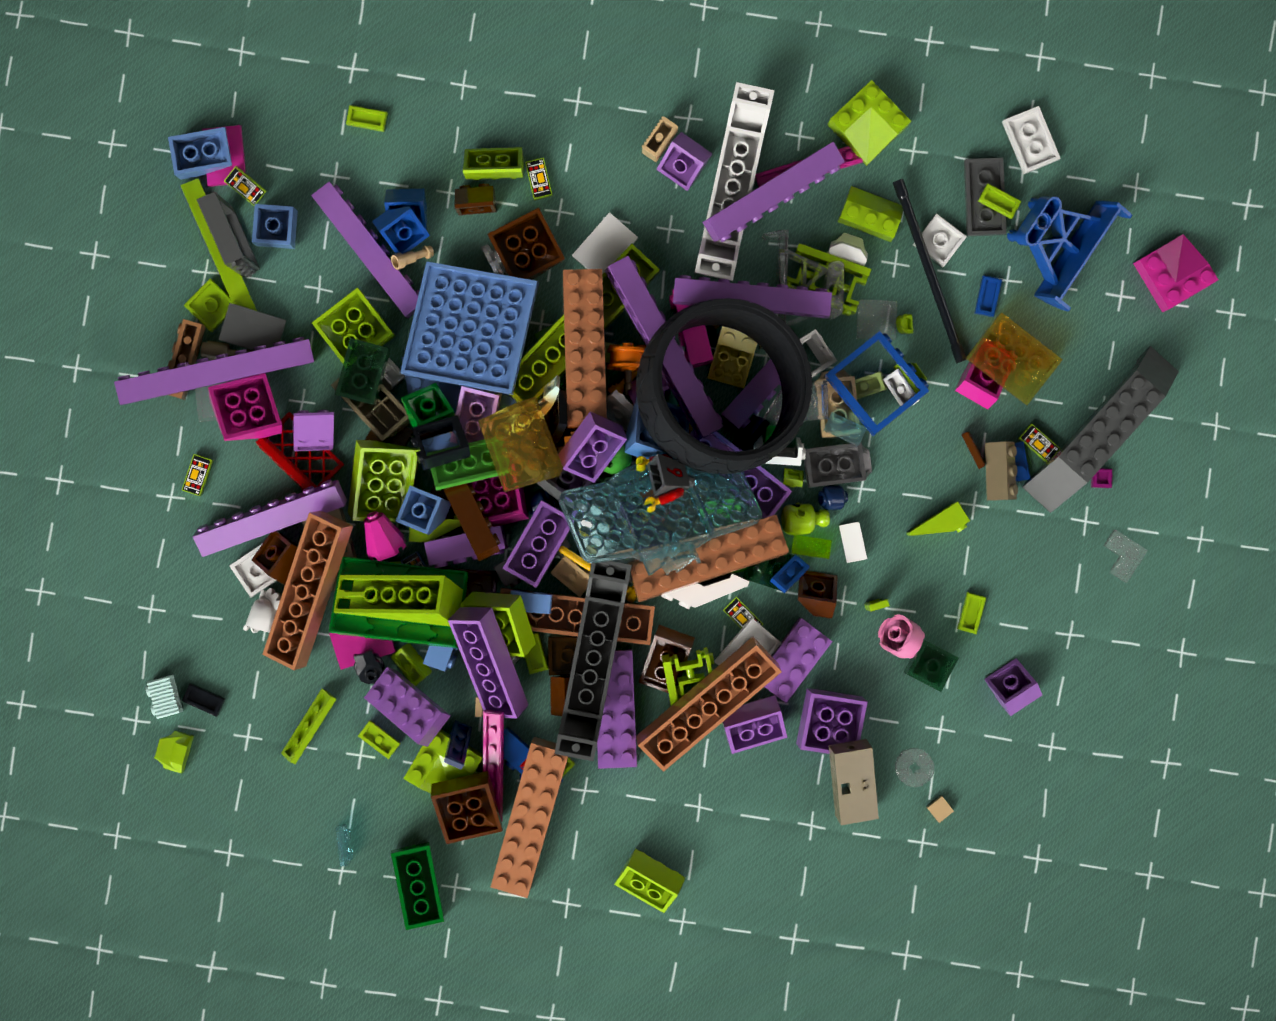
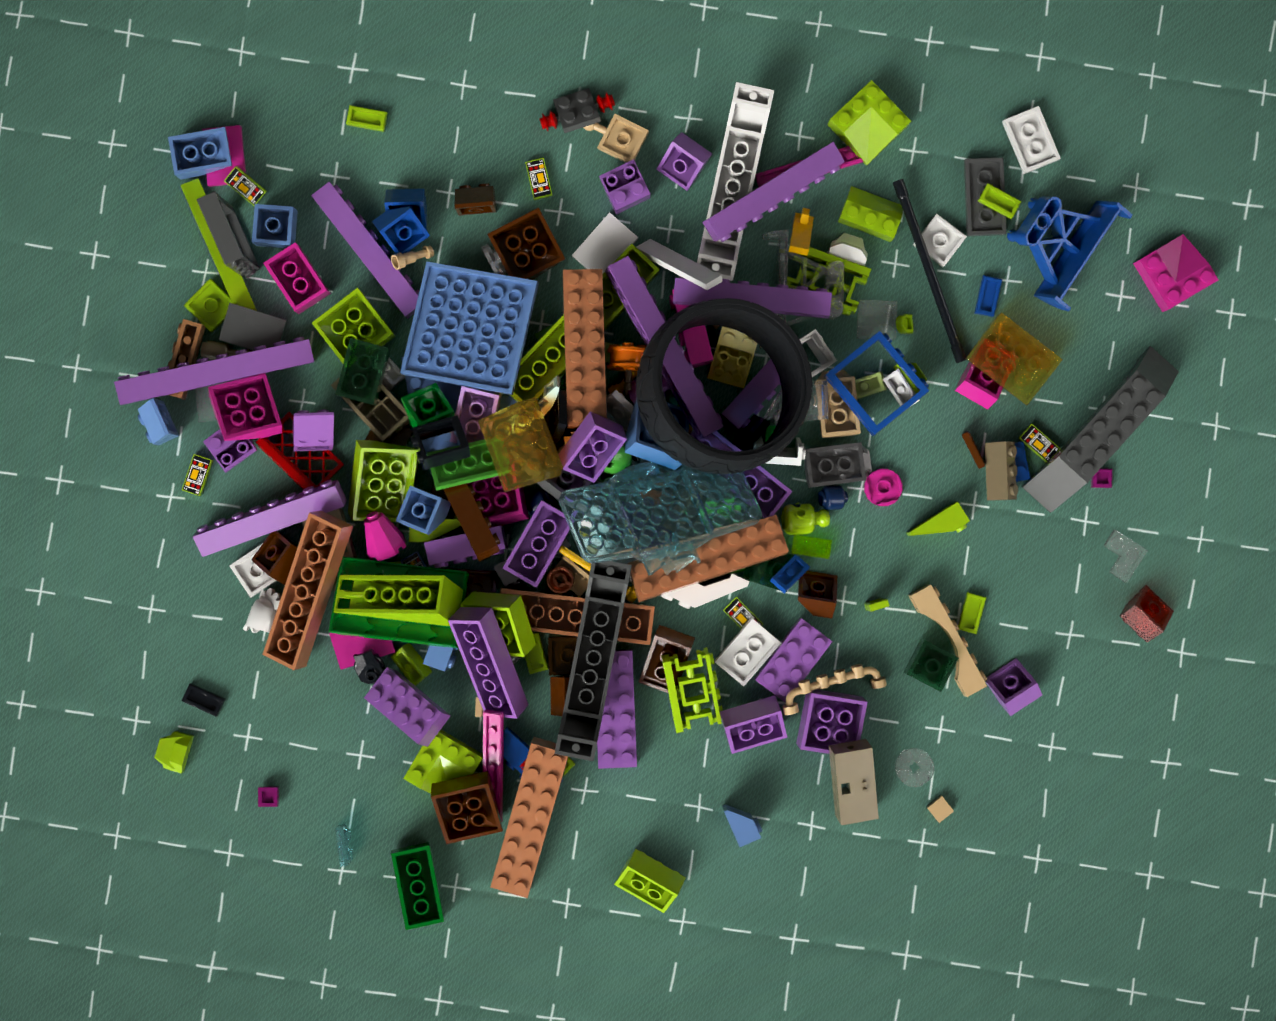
(157, 422): none -> medium blue slope
(164, 697): light aqua brick -> none
(229, 452): none -> medium lavender slope
(268, 796): none -> magenta plate
(297, 278): none -> dark pink brick
(308, 726): lime plate -> none
(379, 739): lime plate -> none
(458, 744): dark blue tile -> none
(493, 163): lime slope -> none
(535, 601): medium blue slope -> none
(552, 579): none -> copper wheel
(576, 111): none -> dark grey plate
(621, 138): none -> tan plate
(625, 187): none -> medium lavender slope
(659, 139): tan brick -> none
(667, 478): dark grey torso -> none
(680, 264): none -> white tile
(708, 704): nougat brick -> none
(743, 825): none -> medium blue slope
(793, 477): lime plate -> none
(801, 232): none -> yellow hinge
(823, 682): none -> tan bar
(844, 429): clear light blue plate -> none
(853, 542): white slope -> none
(883, 487): none -> dark pink tile
(901, 636): bright pink brick -> none
(967, 674): none -> tan arch
(1147, 614): none -> clear red slope

